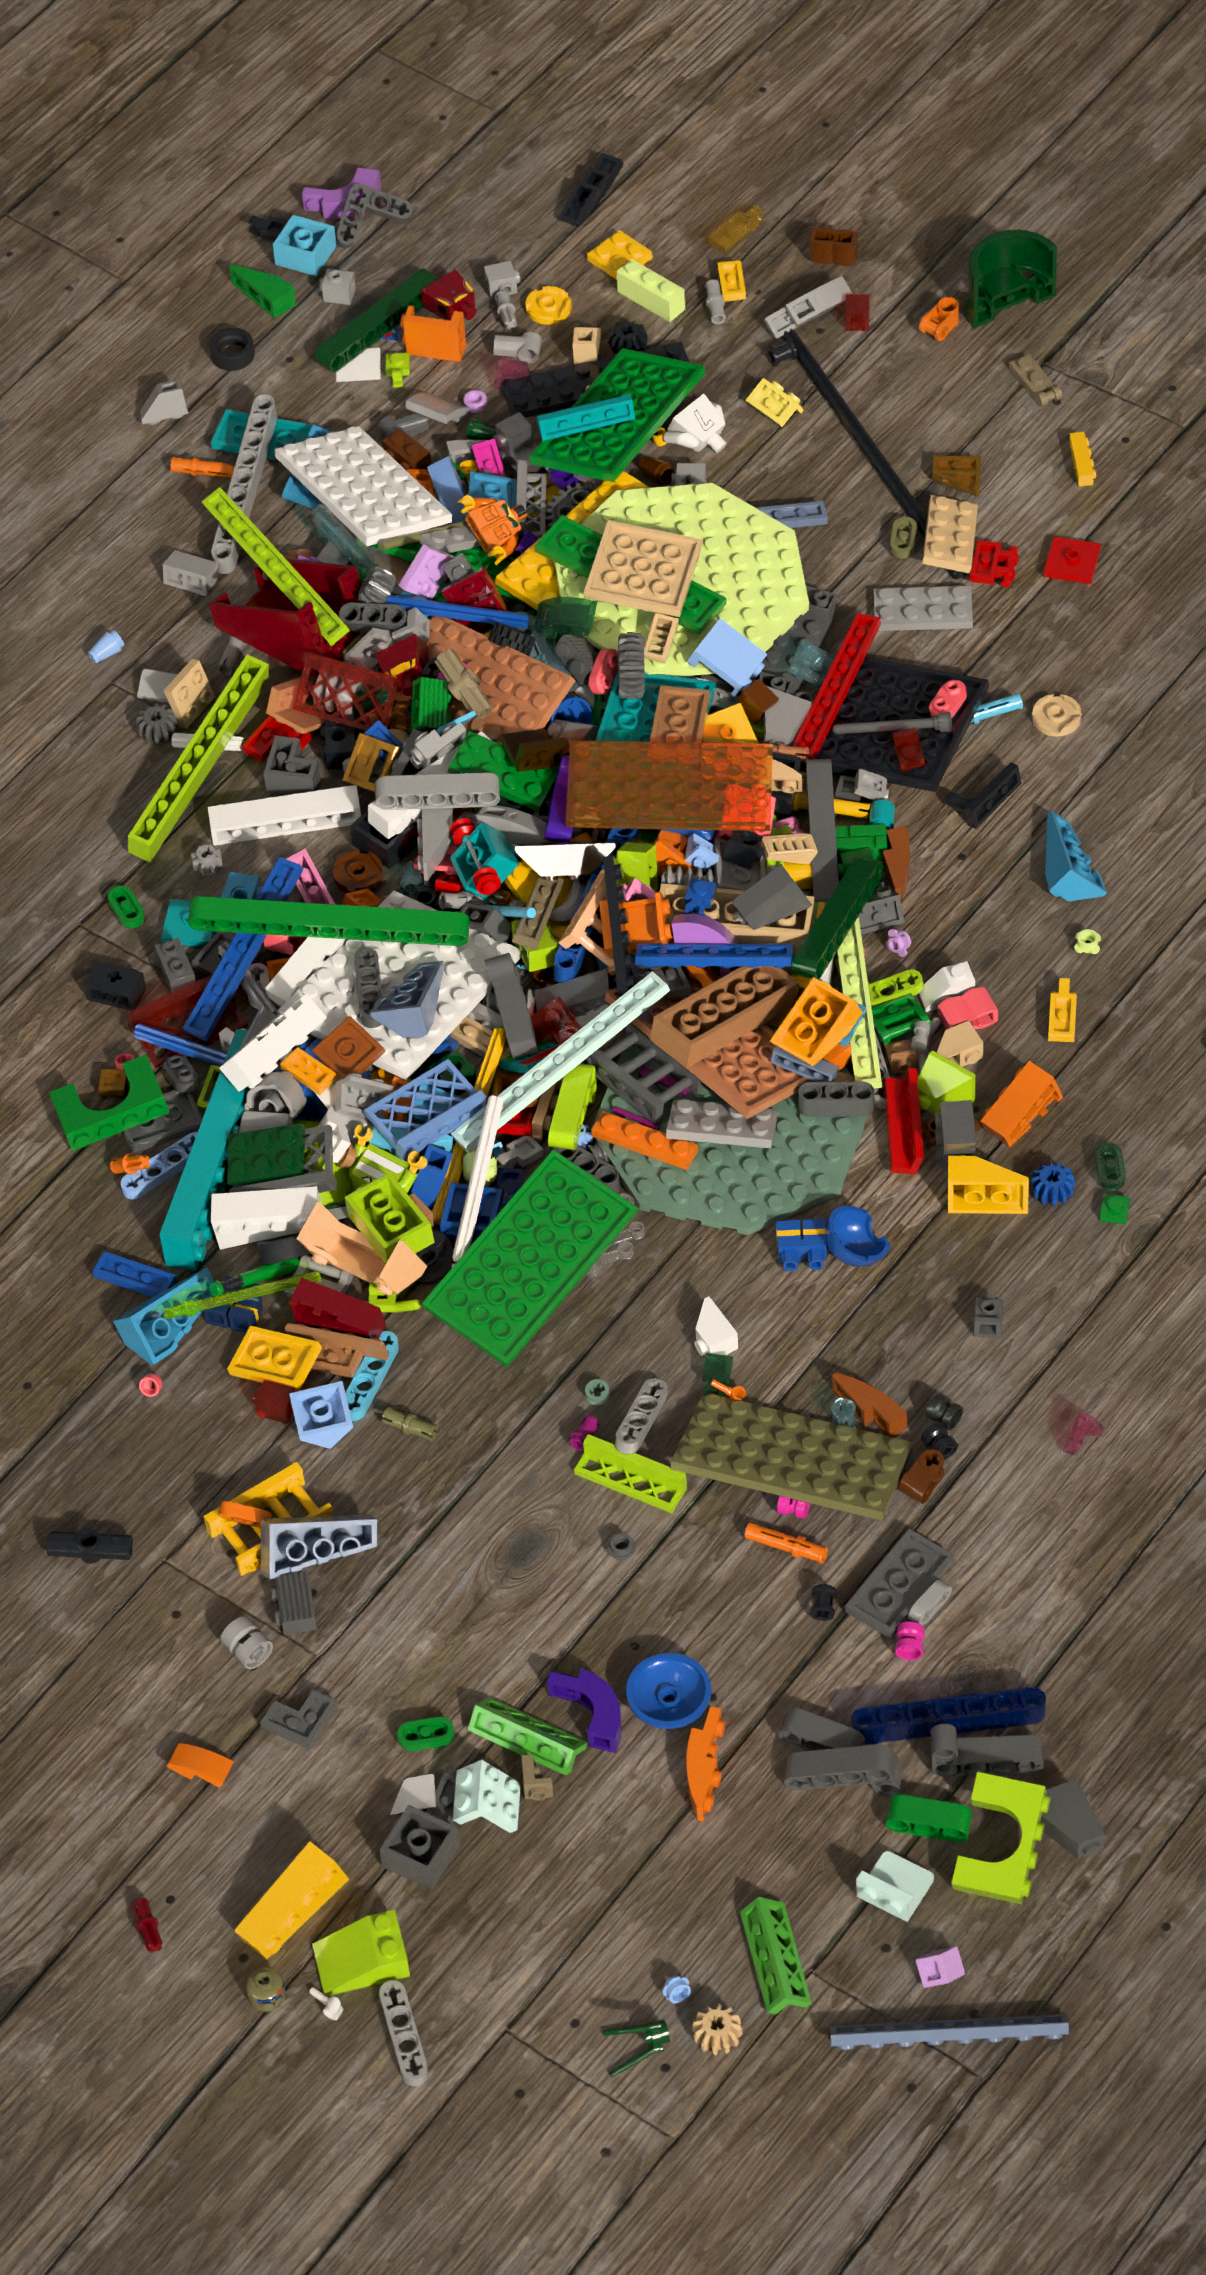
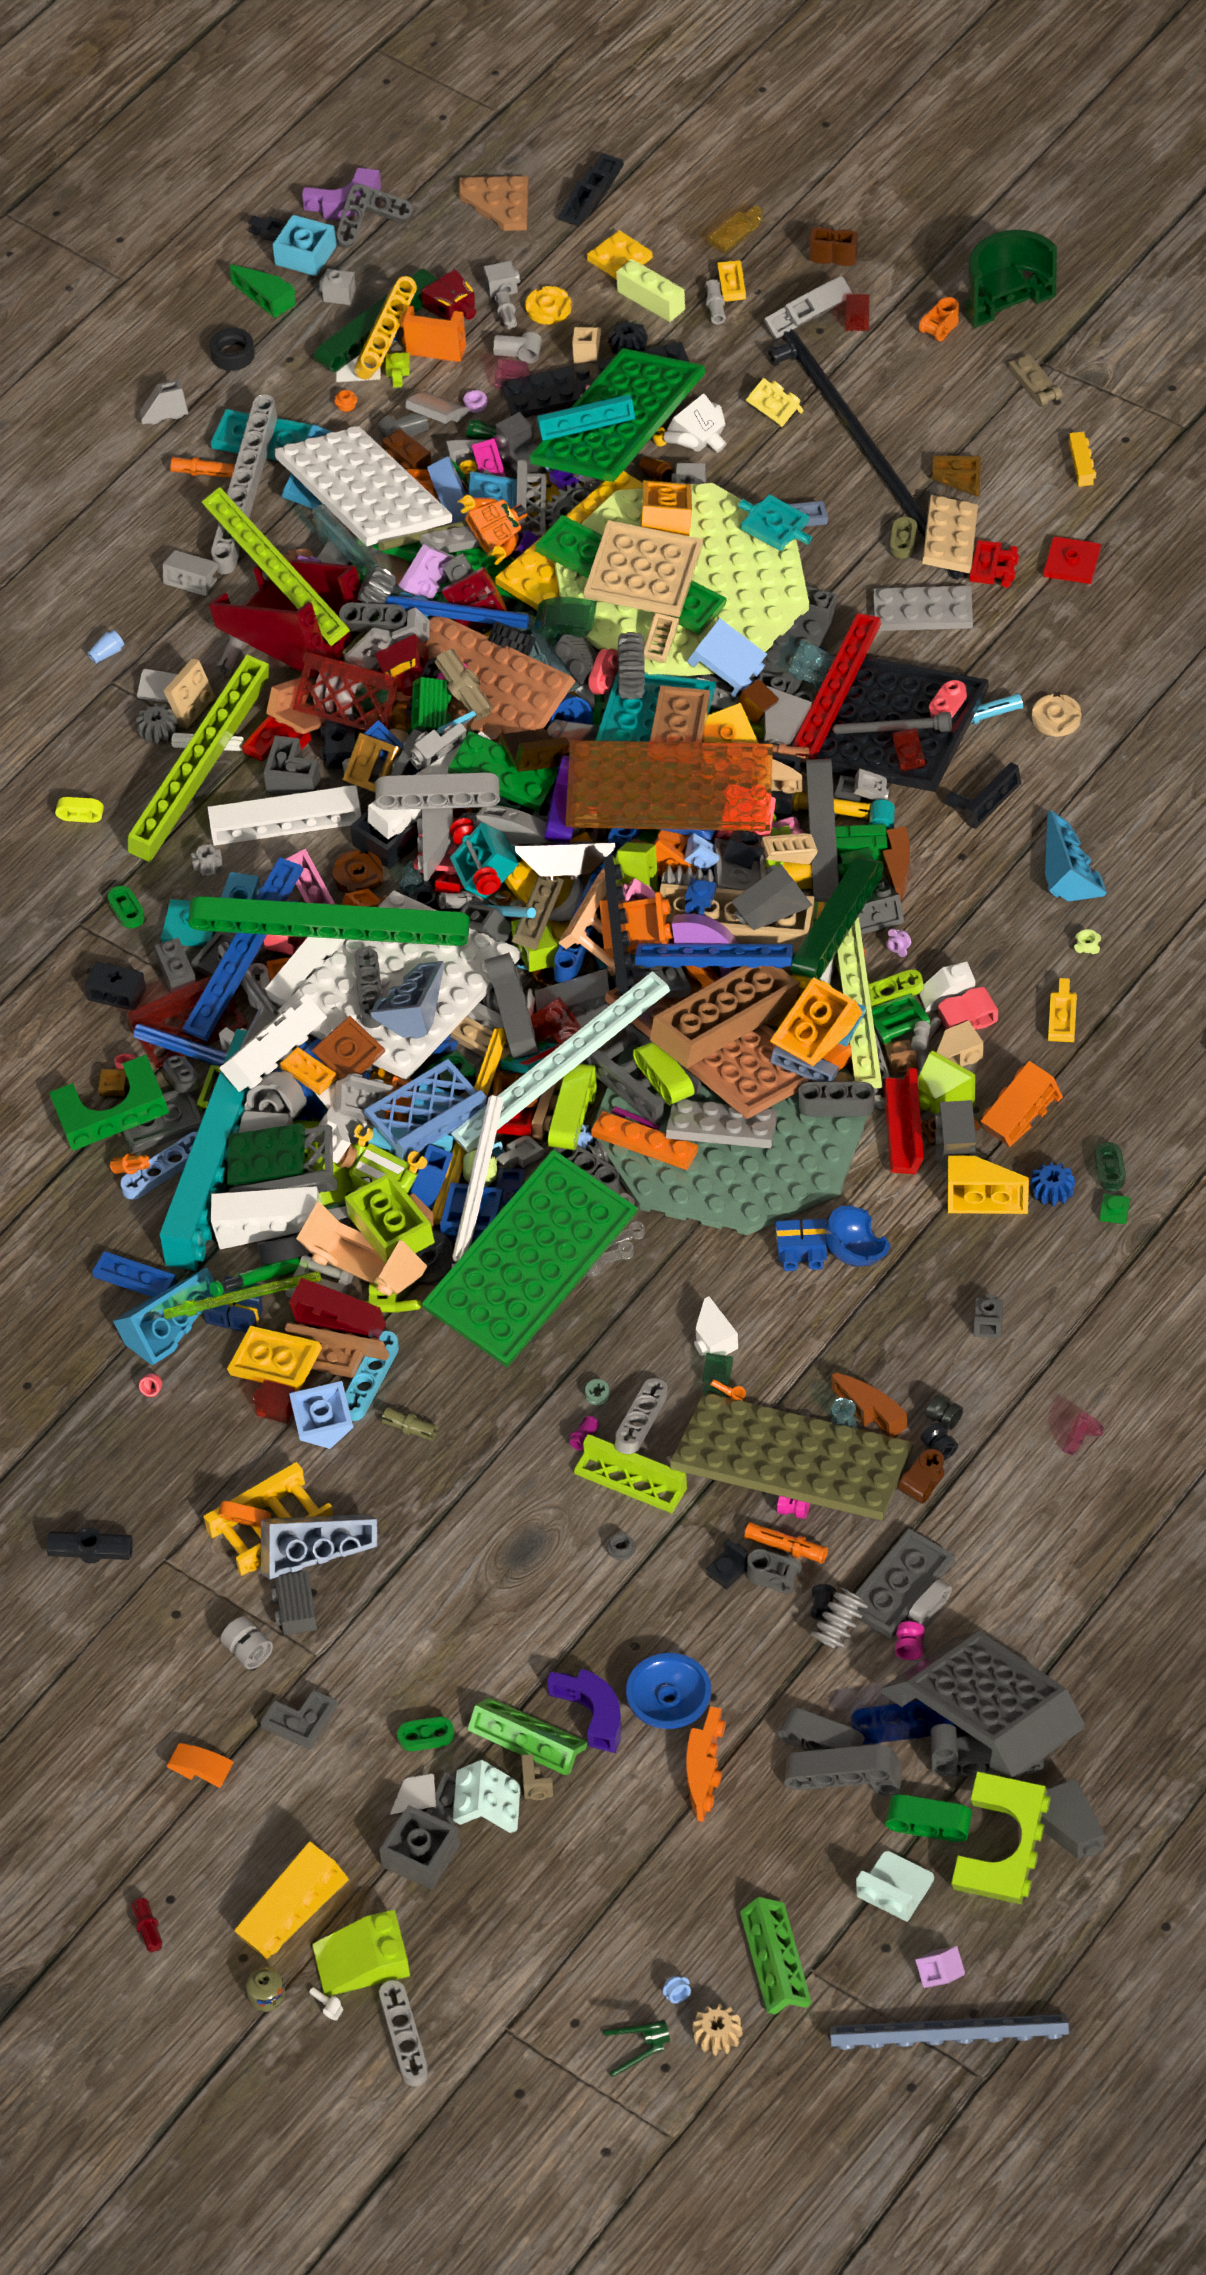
(79, 809): none -> neon yellow beam
(345, 400): none -> orange plate
(378, 334): none -> yellow beam
(499, 199): none -> medium nougat plate
(663, 1073): none -> lime beam
(667, 507): none -> light orange slope
(728, 1565): none -> black bracket
(774, 1571): none -> dark grey piece
(775, 522): none -> teal plate
(840, 1619): none -> light grey piece
(992, 1699): none -> dark grey slope

